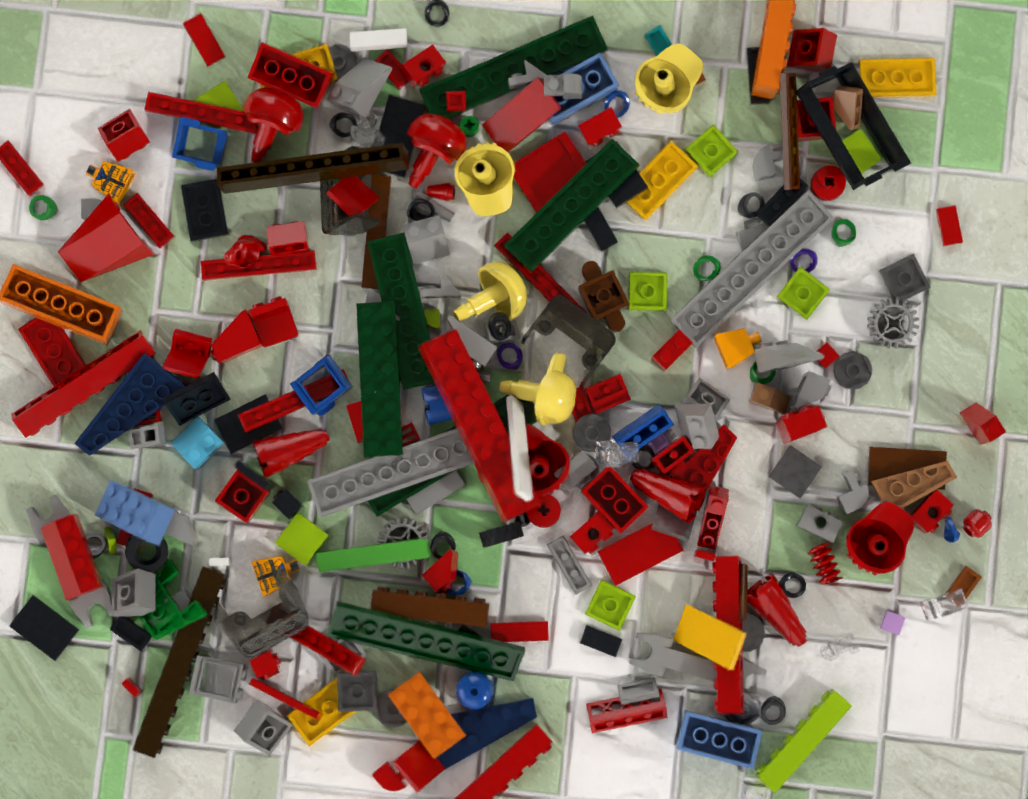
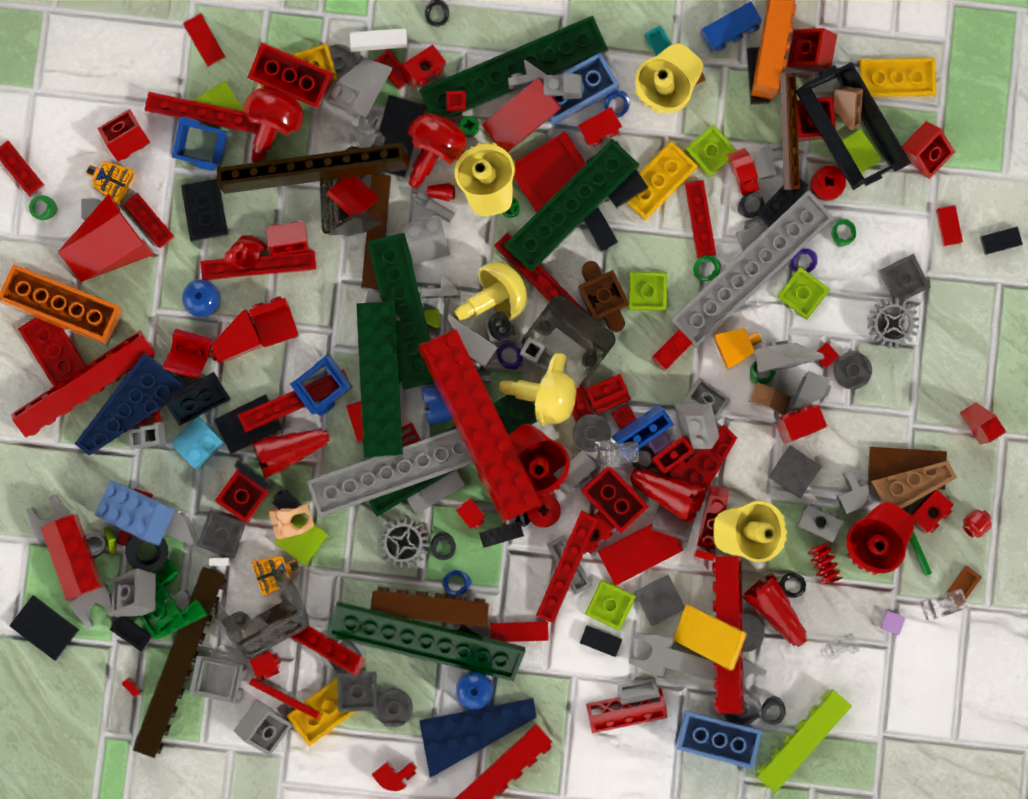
(201, 298): none -> blue cylinder
(221, 534): none -> flat silver tile
(282, 521): none -> light nougat piece
(337, 117): black piece -> none
(373, 554): bright green tile -> none
(416, 216): black piece -> none
(418, 766): red tile -> none
(427, 715): orange brick -> none
(443, 572): red slope -> none
(471, 514): none -> red brick
(513, 210): none -> green wheel
(519, 448): white tile -> none
(536, 354): none -> light grey brick
(567, 566): none -> red tile
(623, 416): none -> red tile
(659, 600): none -> flat silver tile
(700, 218): none -> red tile
(731, 27): none -> blue brick
(743, 592): reddish brown bar -> none
(744, 171): none -> red brick
(751, 531): none -> light yellow piece
(919, 554): none -> green bar
(928, 149): none -> red slope
(950, 532): blue piece -> none
(1001, 240): none -> black tile

